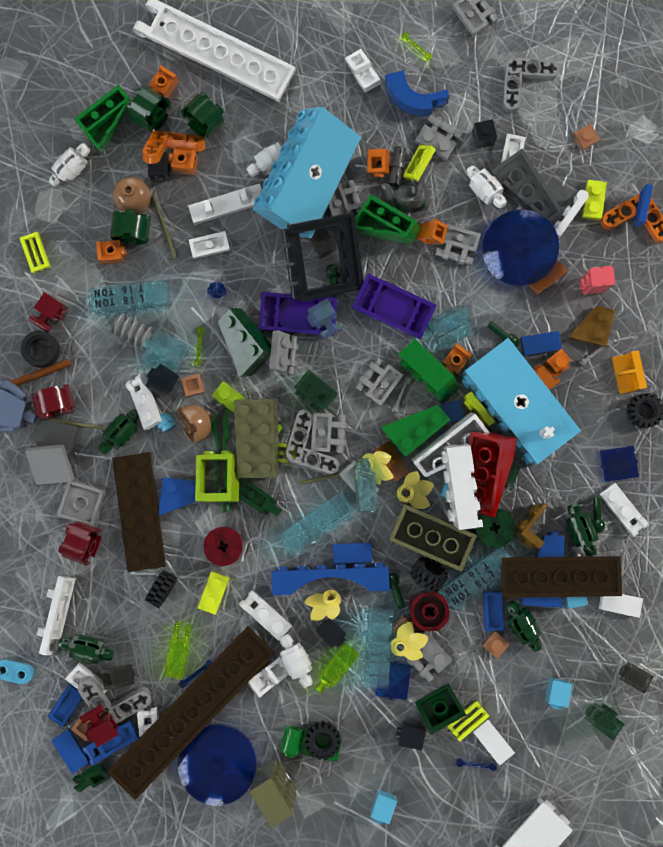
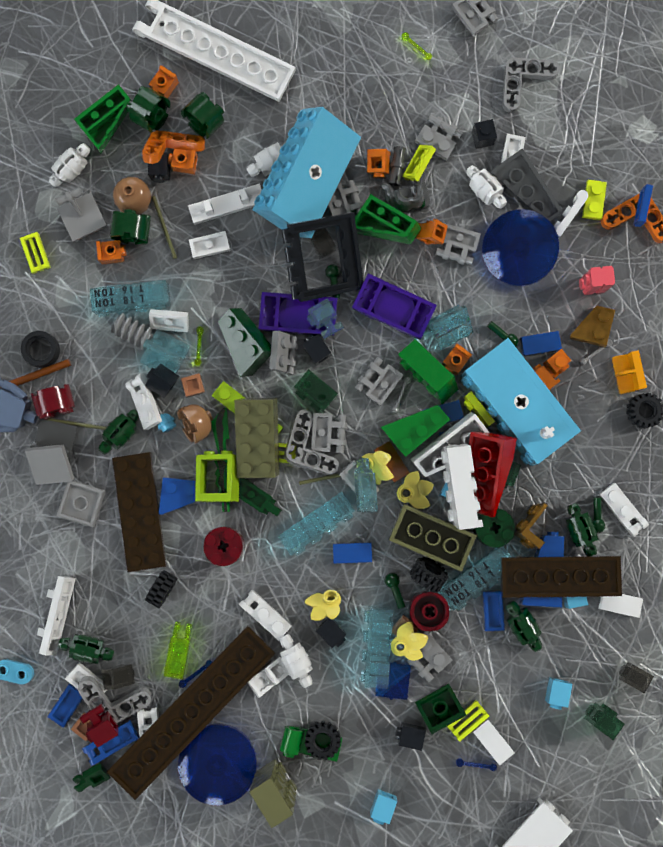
(49, 309): dark red brick -> none
(70, 750): blue tile -> none
(80, 215): none -> light grey plate
(80, 542): dark red brick -> none
(169, 320): none -> white plate
(213, 592): neon yellow plate -> none
(216, 290): clear blue plate -> none
(288, 581): blue arch -> none
(316, 349): none -> black brick
(336, 667): clear neon green hinge -> none
(362, 70): white slope -> none
(411, 101): blue arch -> none
(495, 644): nougat plate -> none
(556, 273): dark orange slope -> none
(586, 137): nougat plate -> none
(619, 463): clear blue piece -> none

